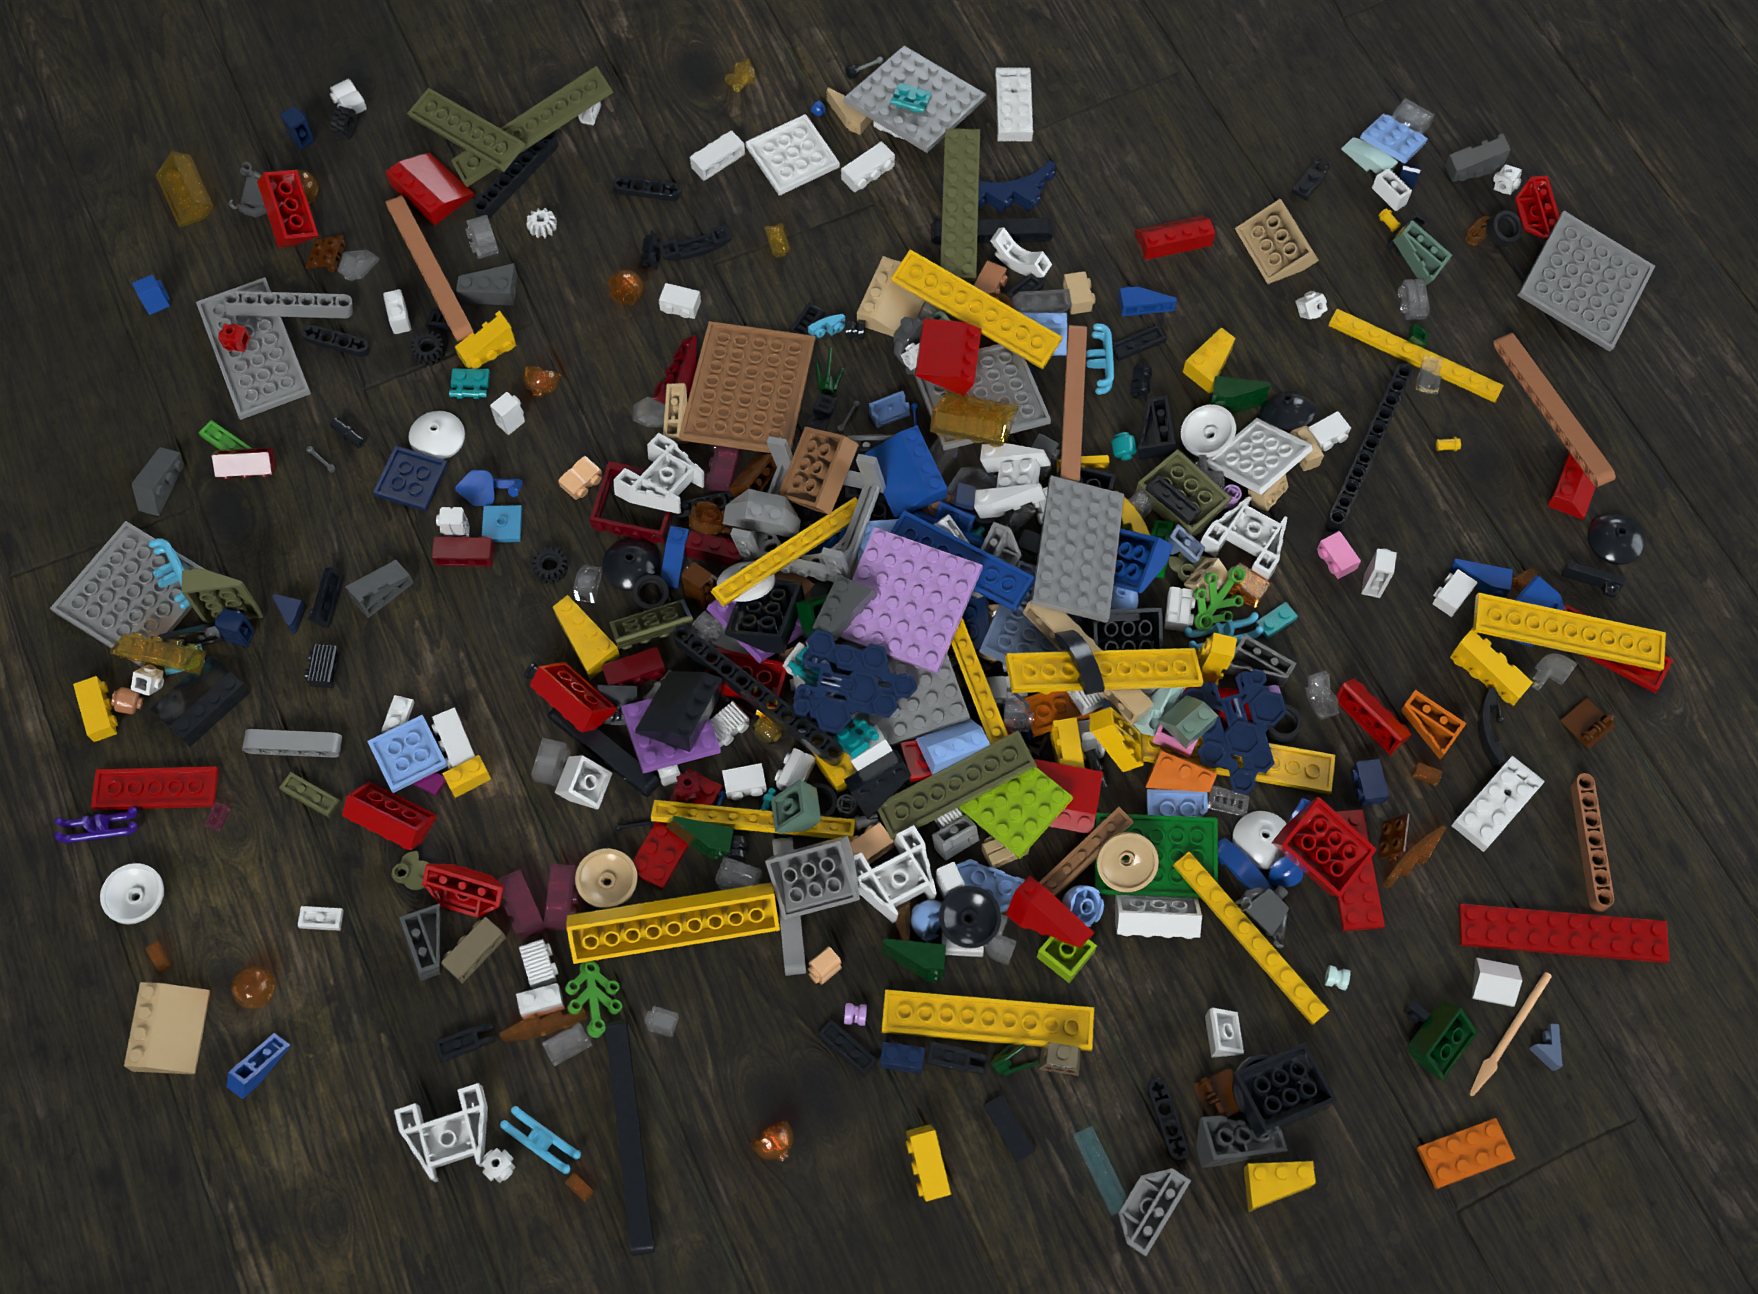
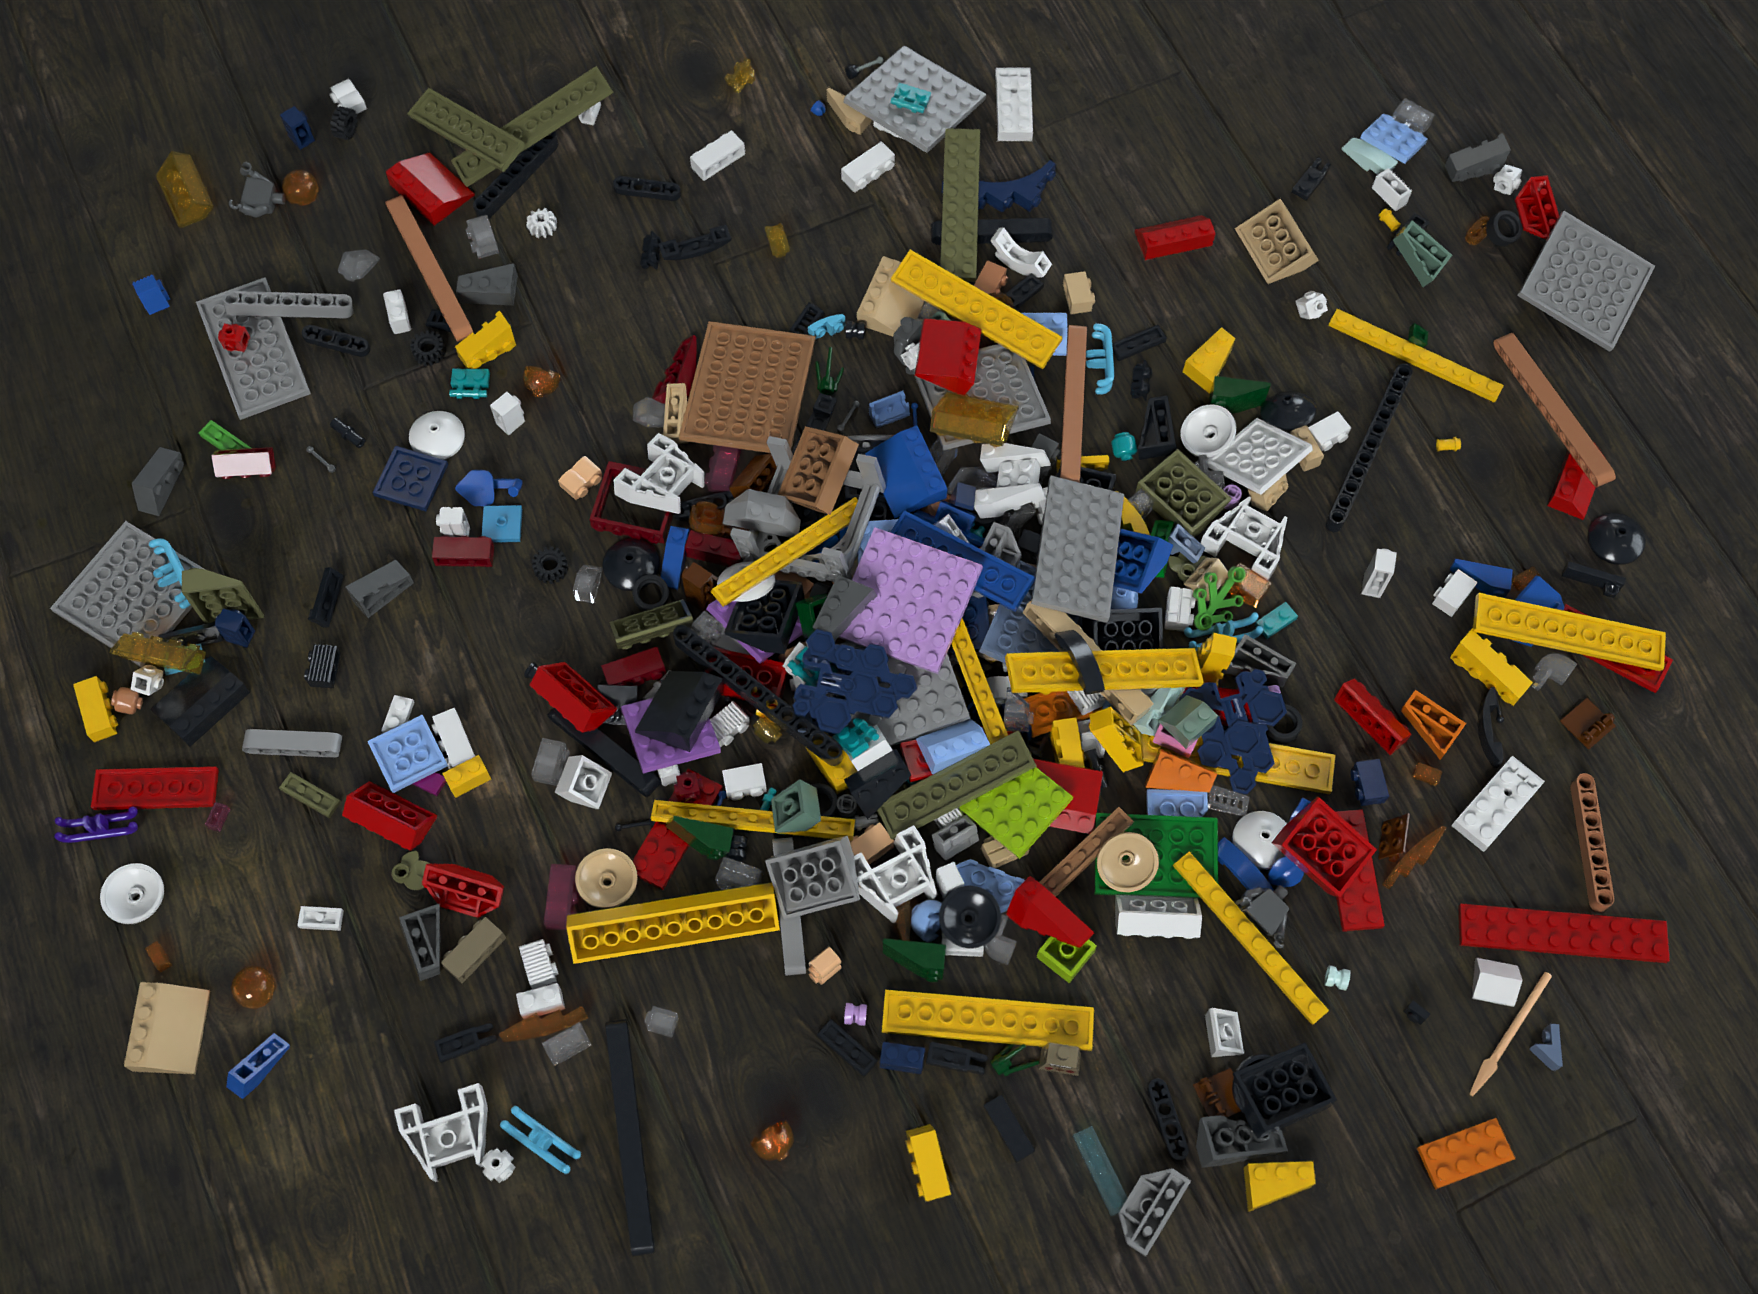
(287, 207): red slope -> none
(291, 610): dark blue slope -> none
(326, 253): reddish brown hinge -> none
(521, 905): clear pink brick -> none
(579, 1187): clear orange piece -> none
(585, 637): yellow wedge -> none
(593, 994): bright green plant -> none
(626, 287): clear orange cylinder -> none
(679, 301): white brick -> none
(792, 154): white plate -> none
(797, 767): white brick -> none
(1042, 301): clear brick -> none
(1084, 903): light blue cylinder -> none
(1144, 301): blue slope -> none
(1173, 499): black tile -> none
(1320, 696): clear brick -> none
(1338, 555): bright pink brick -> none
(1409, 174): dark blue slope -> none
(1414, 299): clear brick -> none
(1428, 377): clear brick -> none
(1442, 1039): dark green slope -> none

